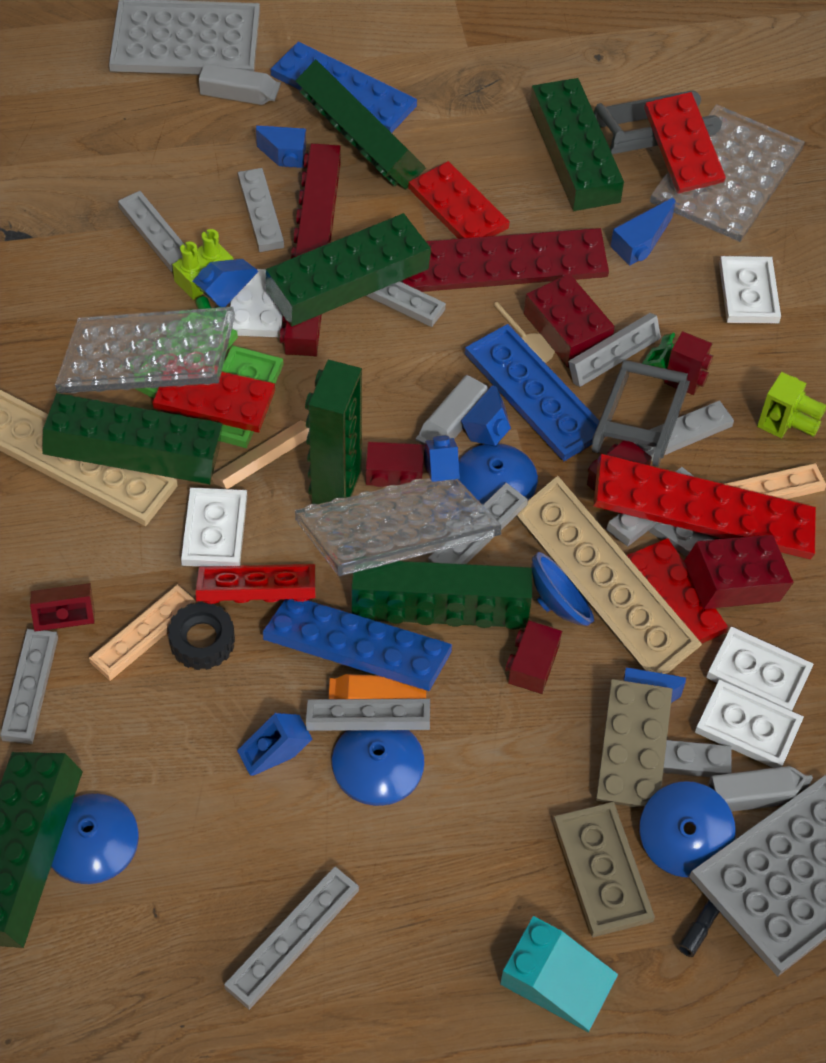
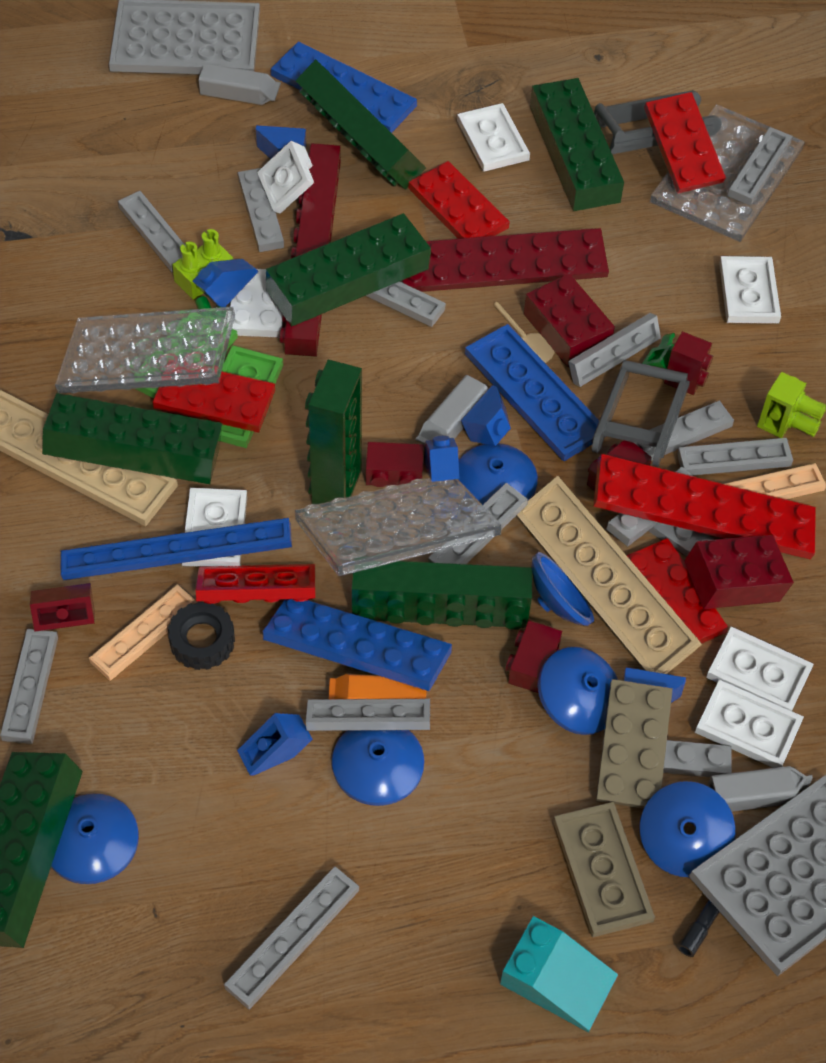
(176, 548): none -> blue tile
(261, 455): light nougat tile -> none
(286, 176): none -> white plate
(493, 137): none -> white plate
(566, 691): none -> blue dish
(638, 237): blue slope -> none
(735, 456): none -> light grey plate
(760, 166): none -> light grey plate

